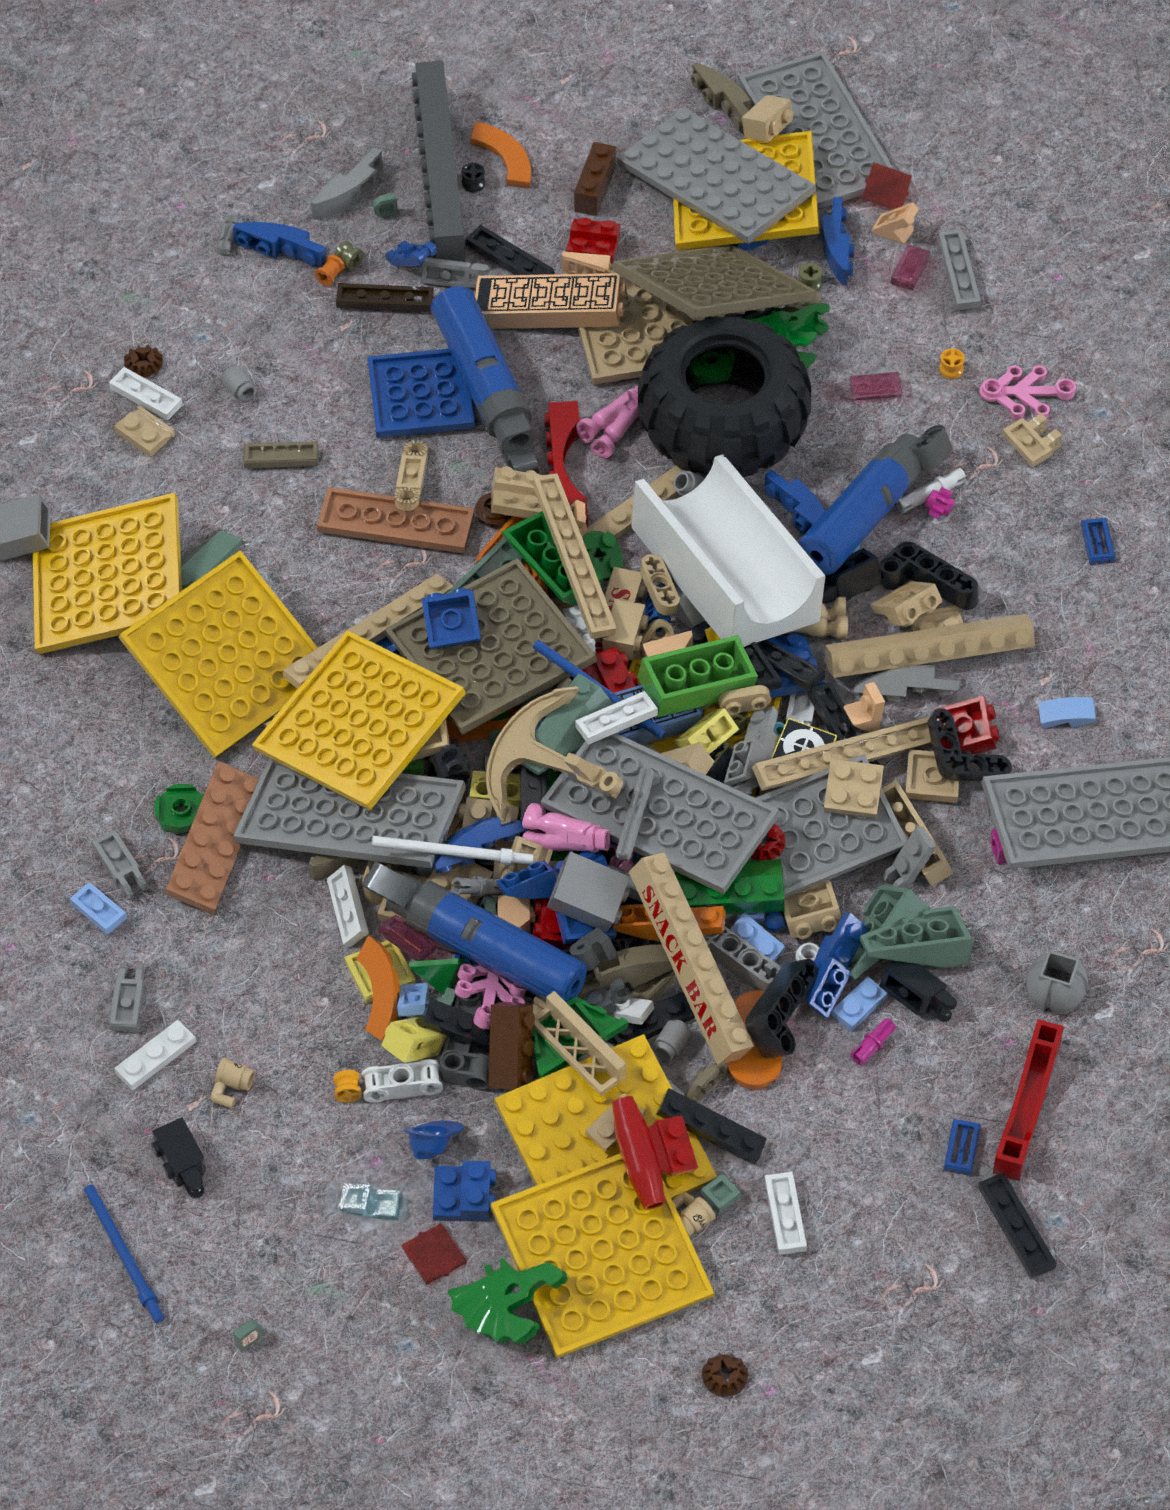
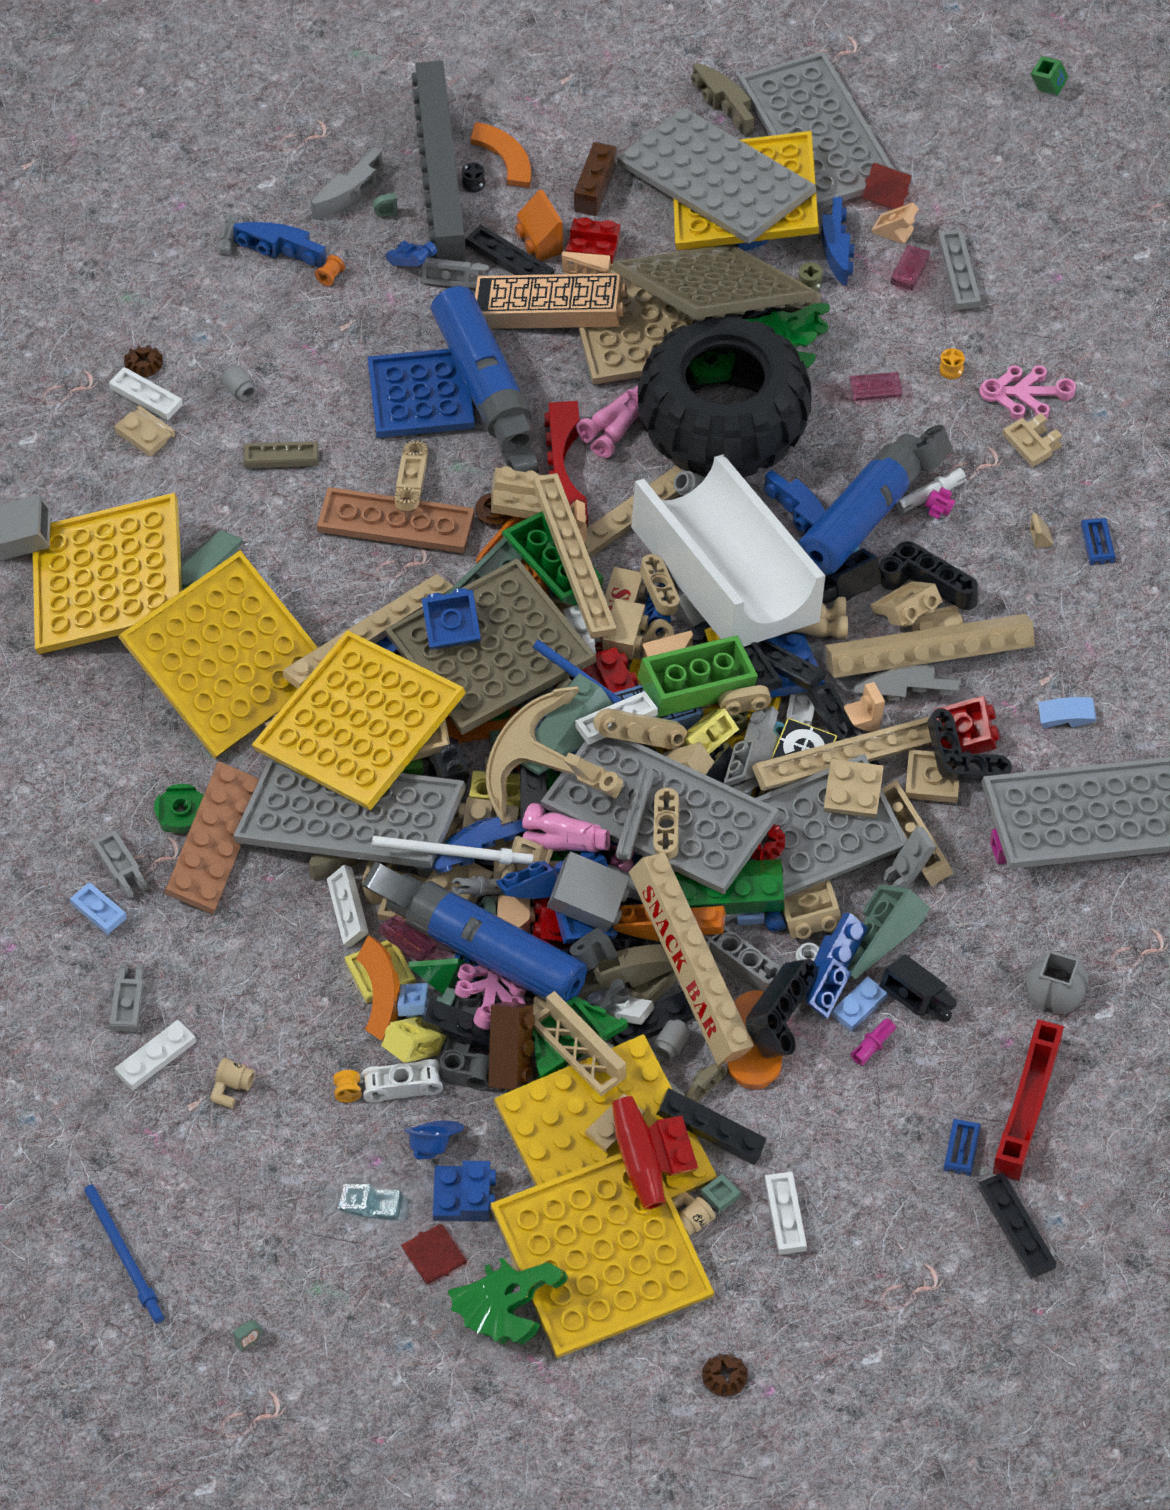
(181, 1156): black hinge -> none
(350, 256): olive wheel -> none
(384, 297): dark brown plate -> none
(540, 227): none -> orange slope
(608, 548): green plate -> none
(640, 728): none -> tan plate
(661, 814): none -> tan beam
(758, 937): light blue plate -> none
(767, 118): tan brick -> none
(932, 940): sand green wedge -> none
(1040, 532): none -> tan slope
(1049, 75): none -> green brick

